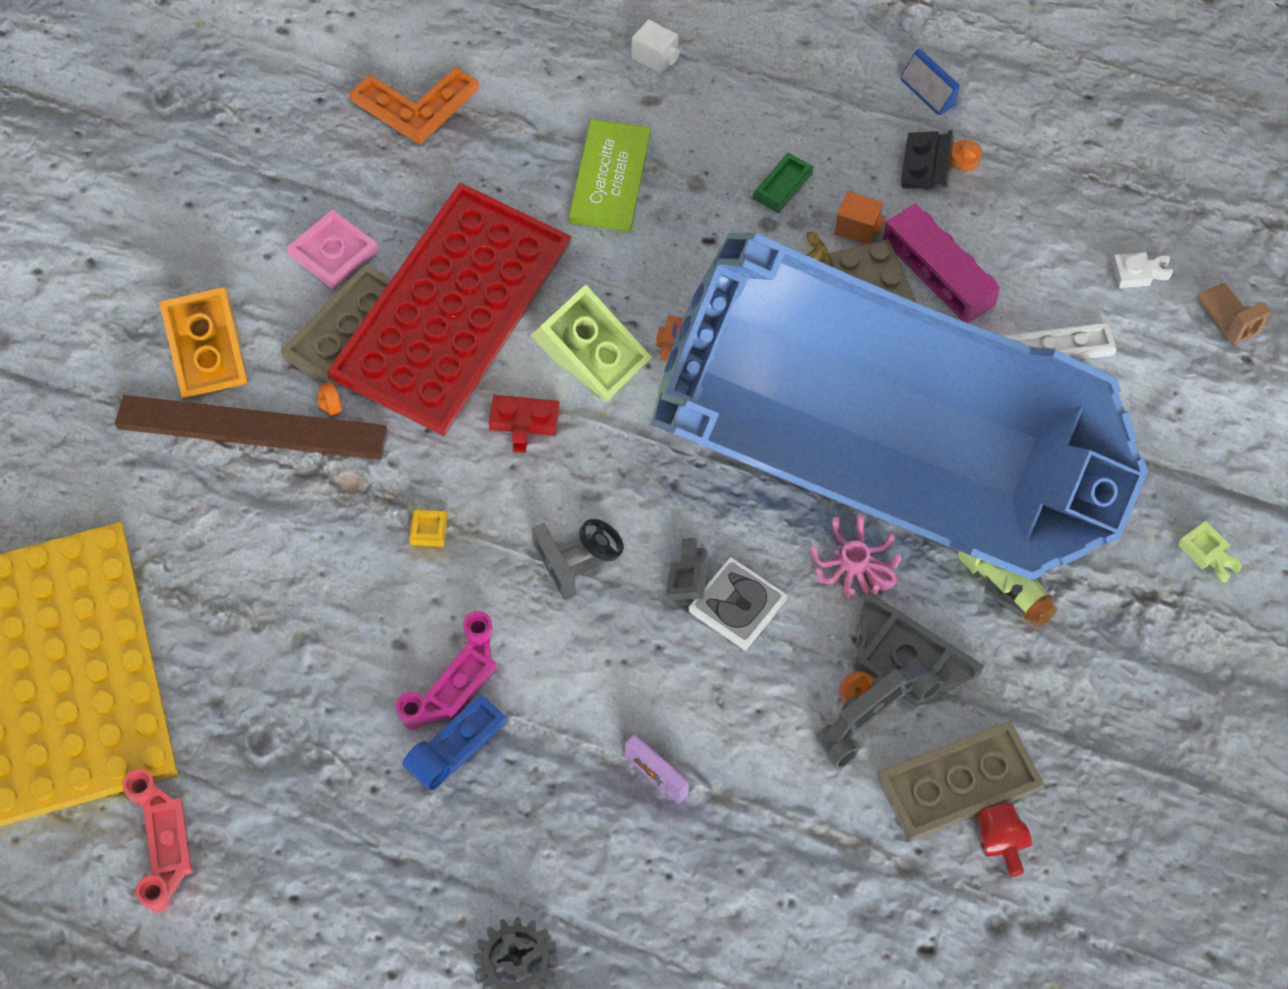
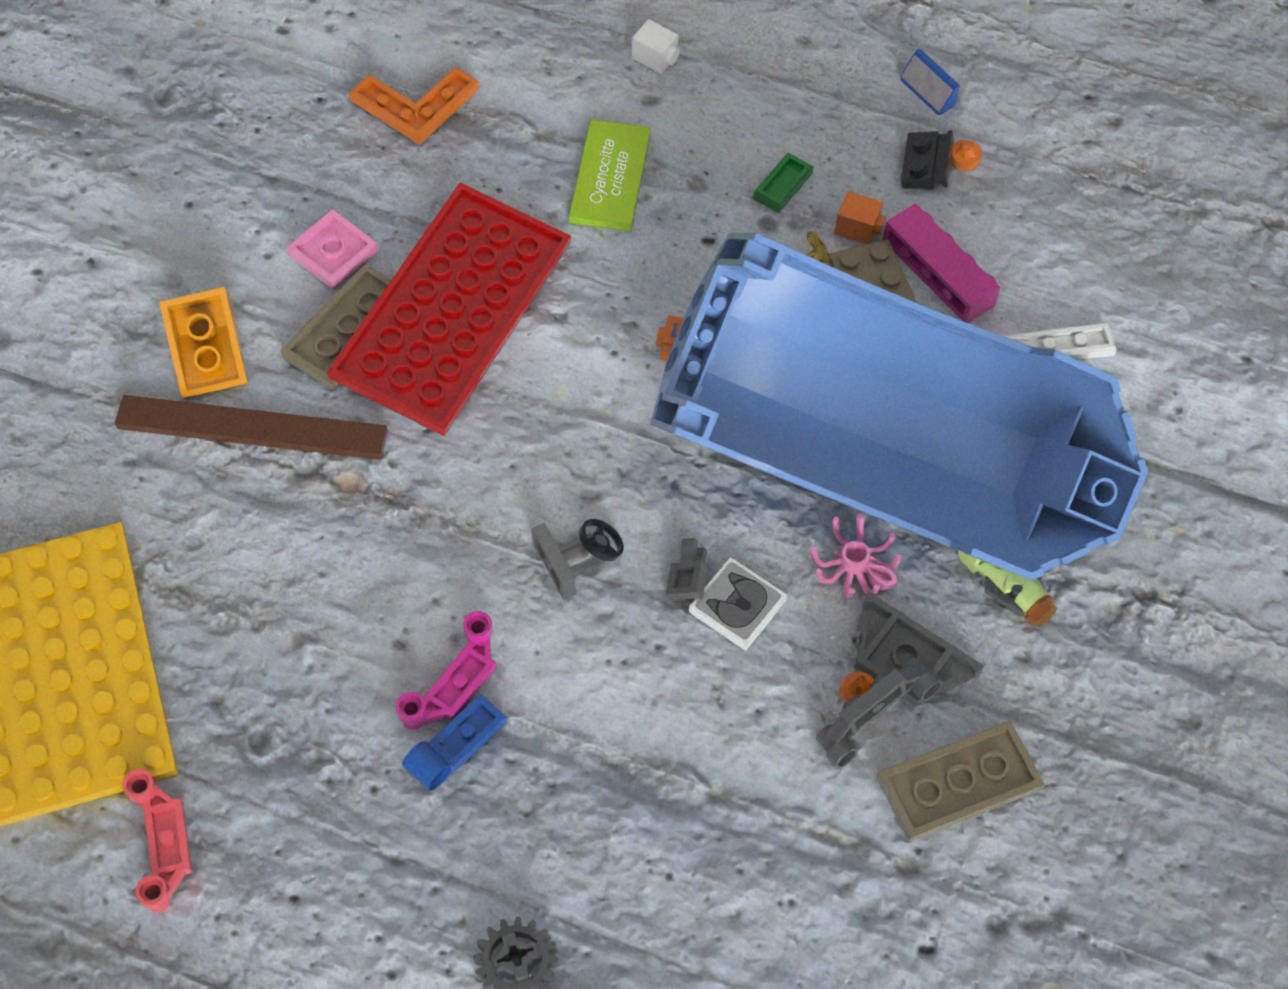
(328, 399): orange tile -> none
(428, 528): yellow tile -> none
(523, 417): red plate -> none
(591, 344): yellowish green slope -> none
(656, 769): lavender tile -> none
(1004, 834): red piece -> none
(1138, 271): white plate -> none
(1208, 547): yellowish green plate -> none
(1231, 316): medium nougat bracket -> none

